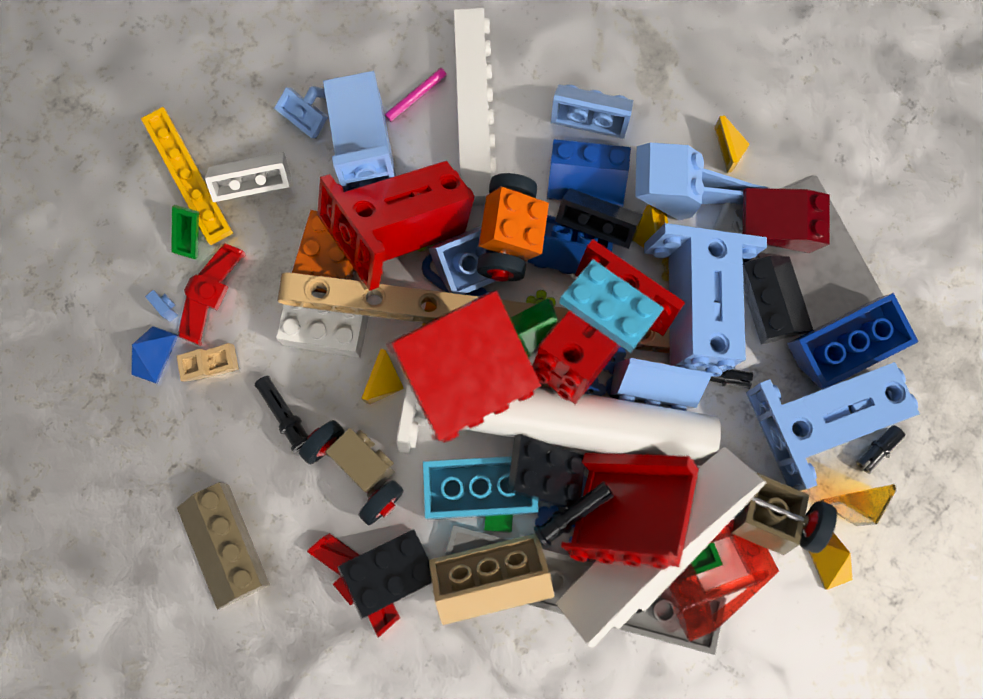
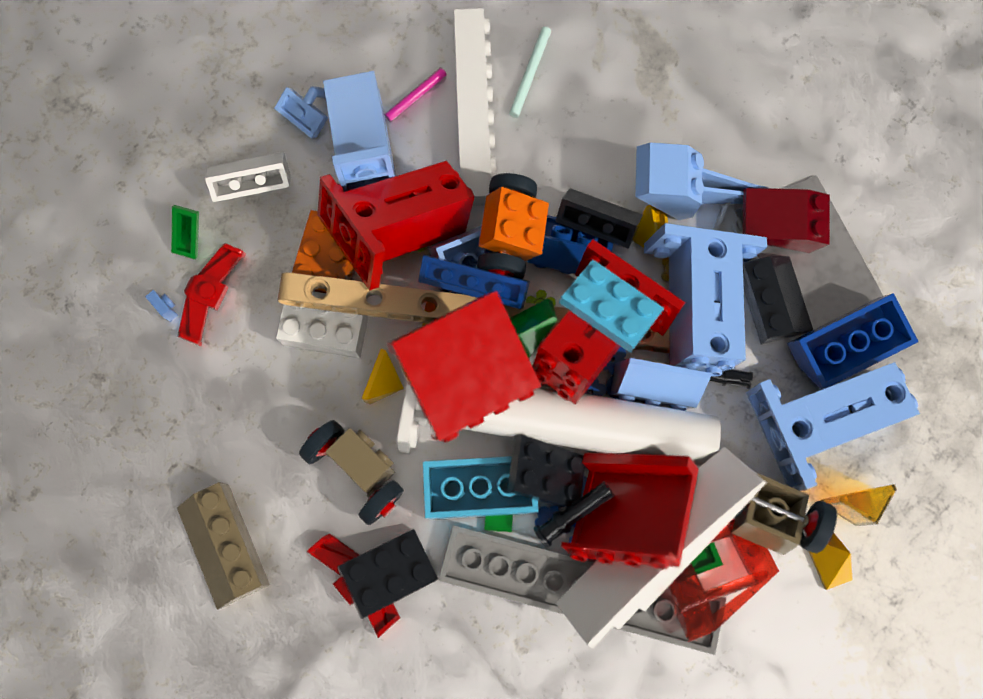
(152, 353): blue slope -> none
(186, 175): yellow plate -> none
(207, 363): tan slope -> none
(289, 423): black pin -> none
(472, 280): none -> blue plate
(490, 579): tan slope -> none
(530, 72): none -> light aqua bar
(589, 168): blue slope -> none
(591, 111): light blue slope -> none
(731, 143): yellow slope -> none
(881, 448): black axle -> none

